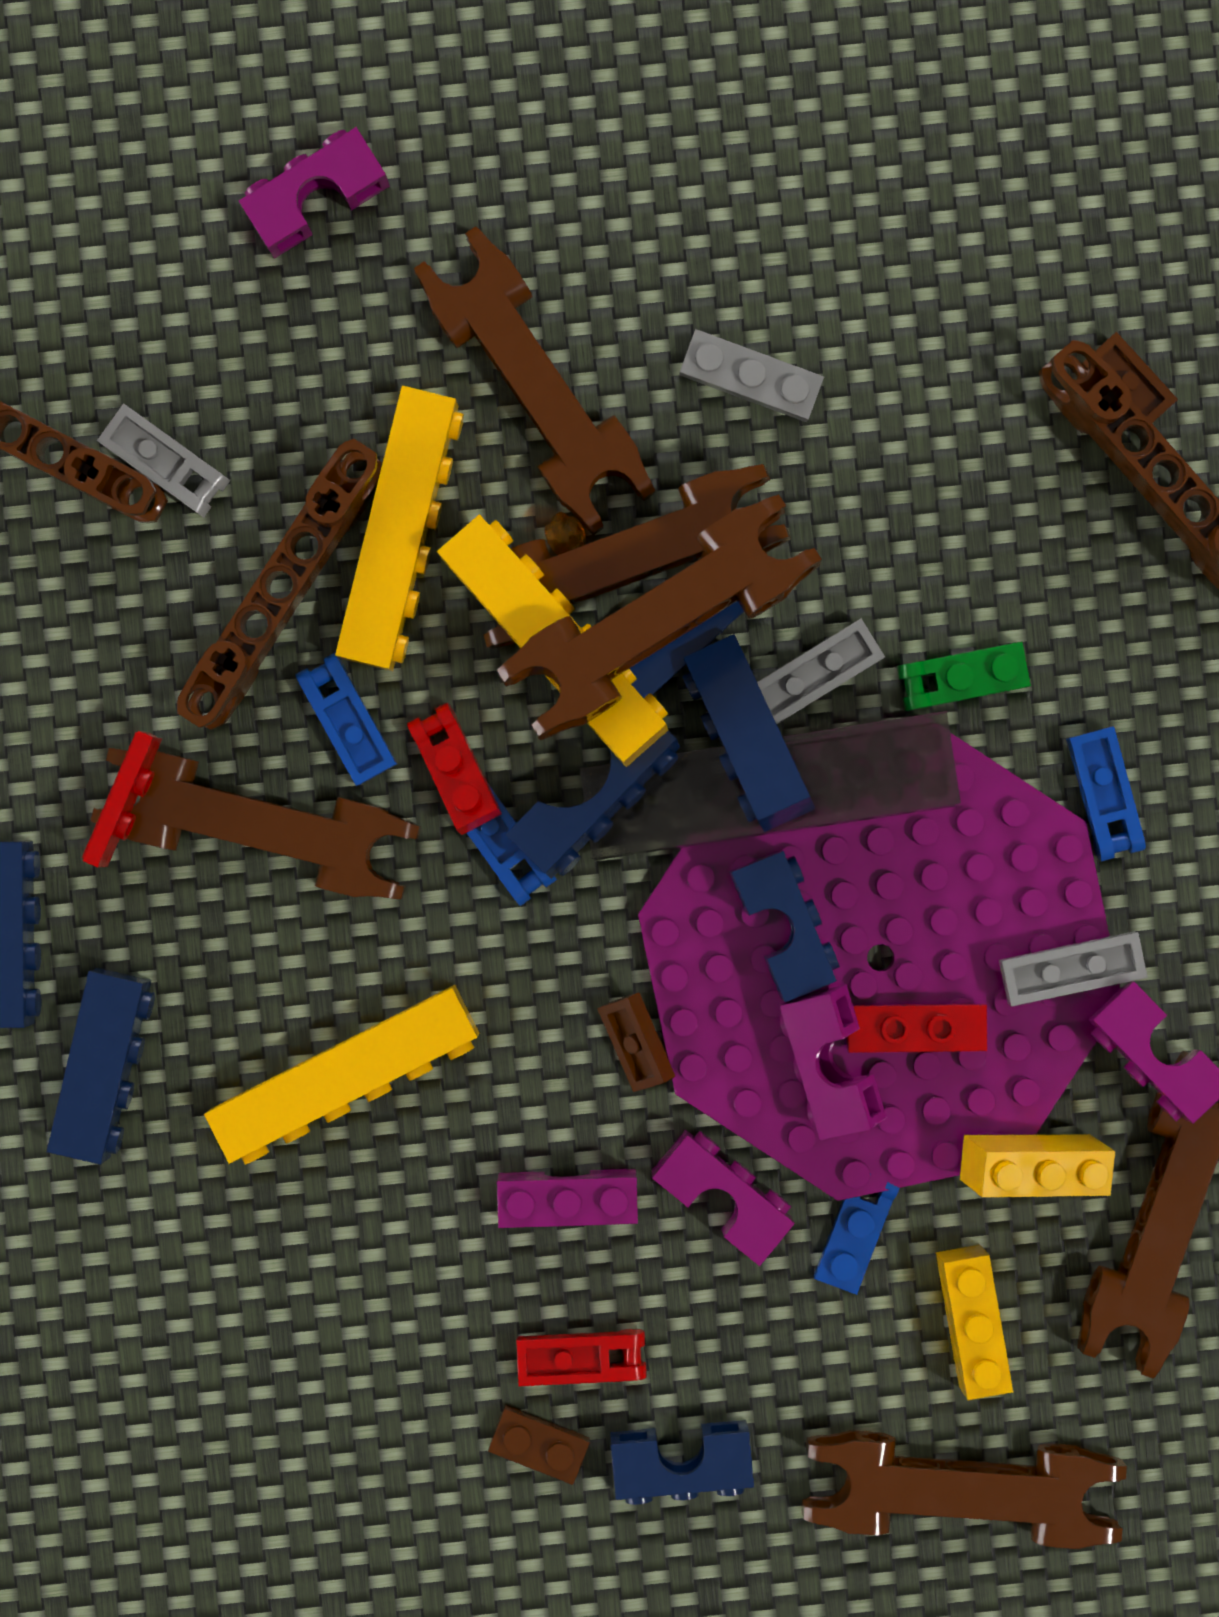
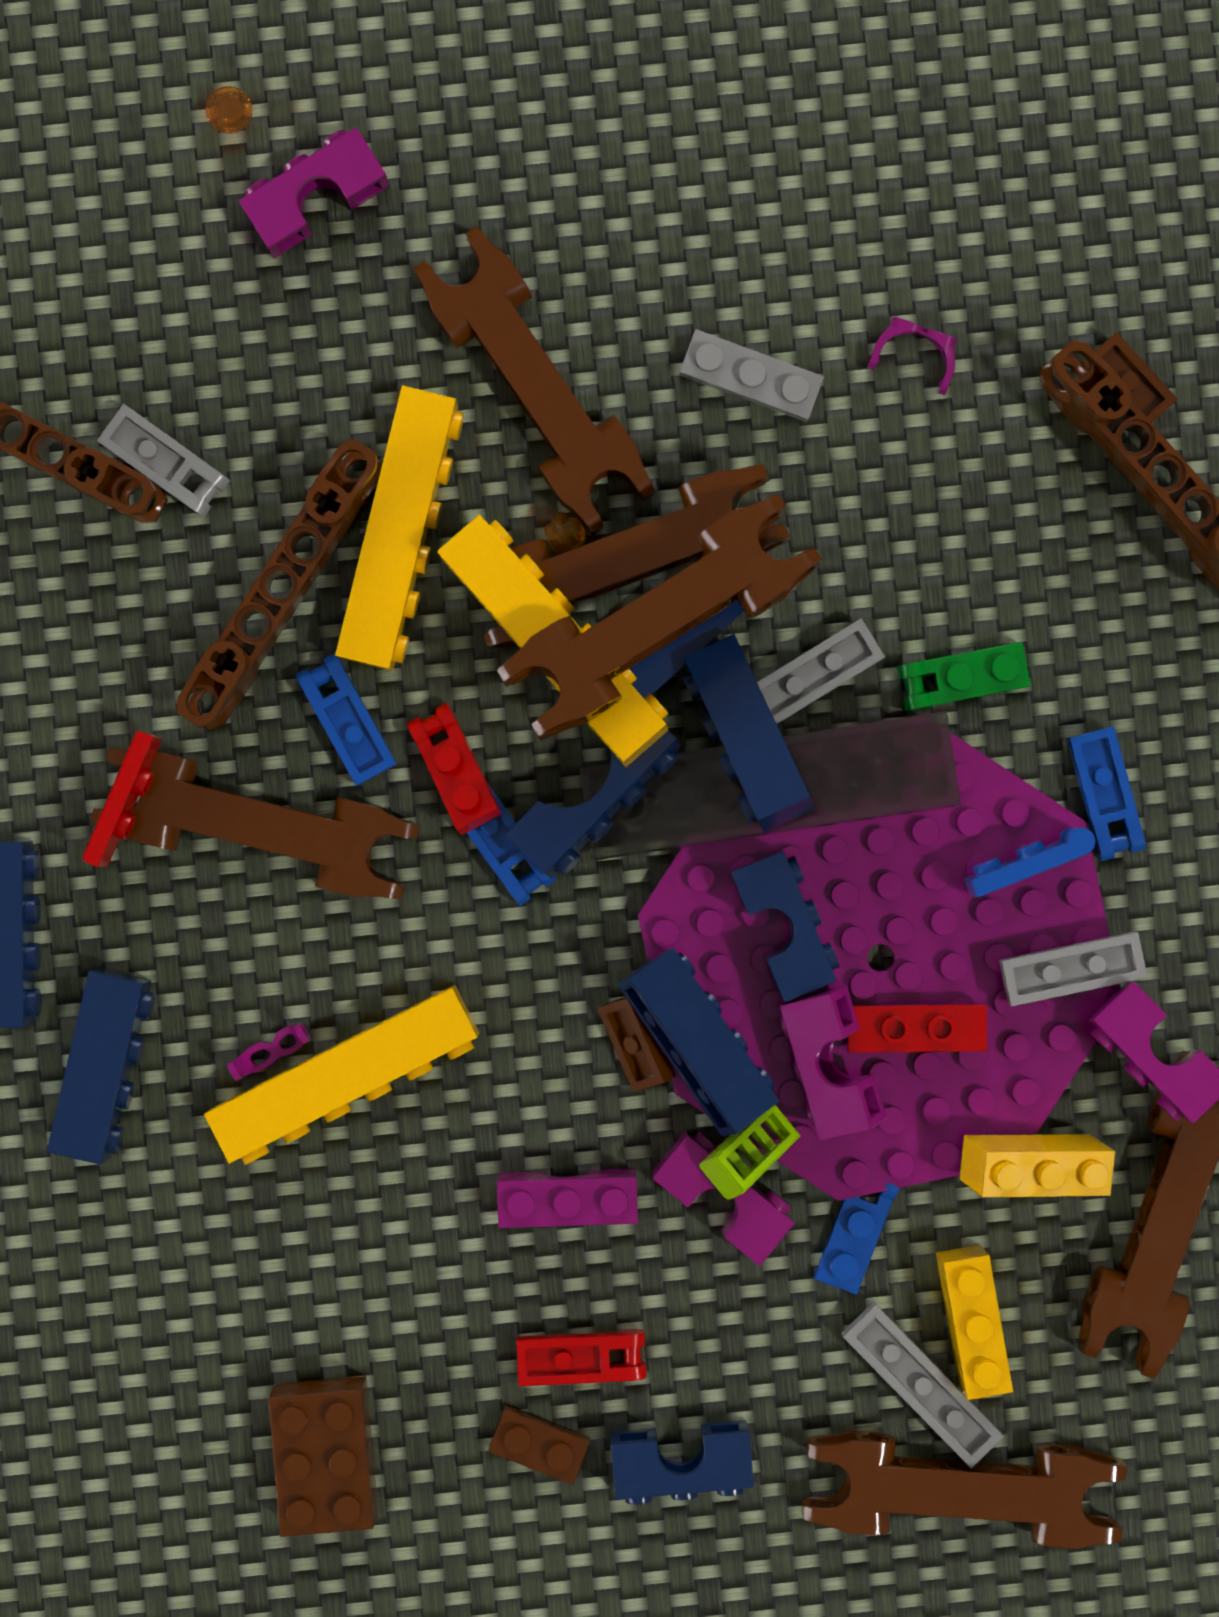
(229, 110): none -> clear orange plate
(244, 1063): none -> magenta cap
(323, 1456): none -> reddish brown brick
(699, 1042): none -> dark blue brick
(730, 1172): none -> lime slope
(922, 1384): none -> light grey plate
(942, 341): none -> magenta cap
(1031, 860): none -> blue plate

